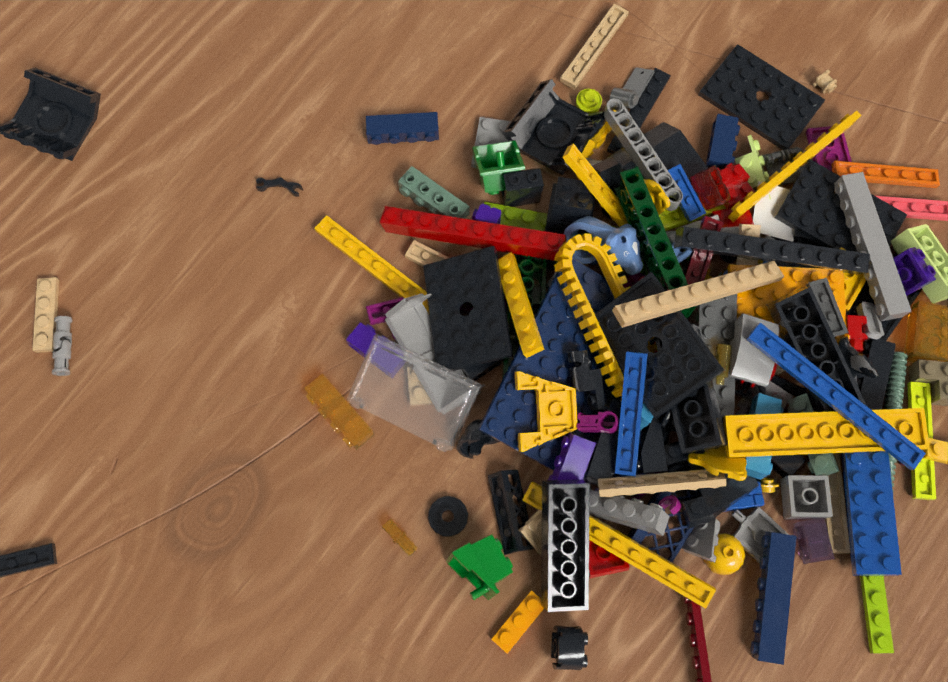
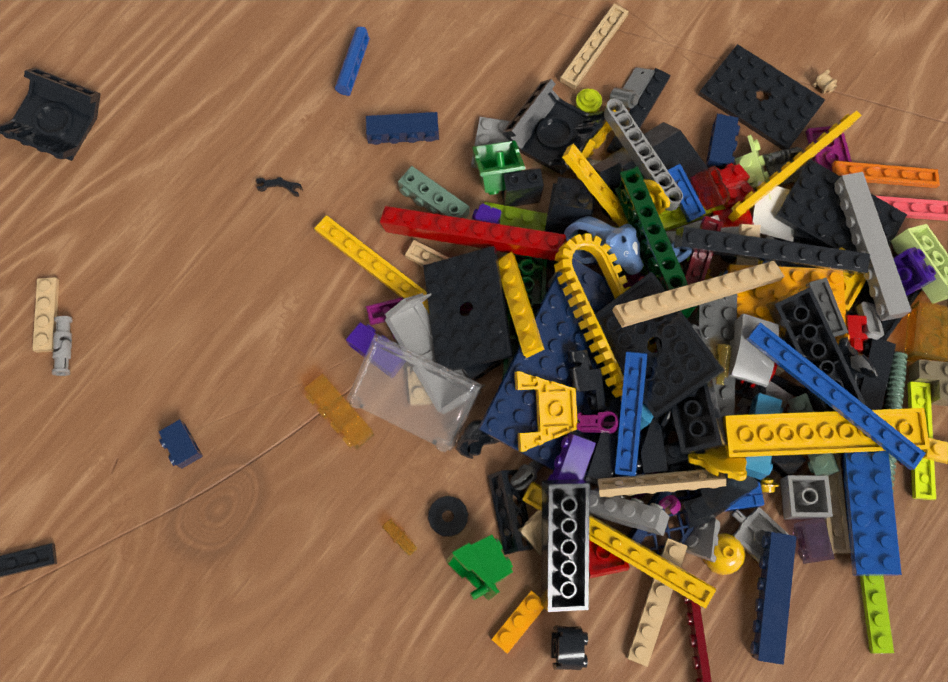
(180, 444): none -> dark blue brick
(352, 61): none -> blue brick
(525, 475): none -> dark grey arm
(654, 609): none -> tan plate

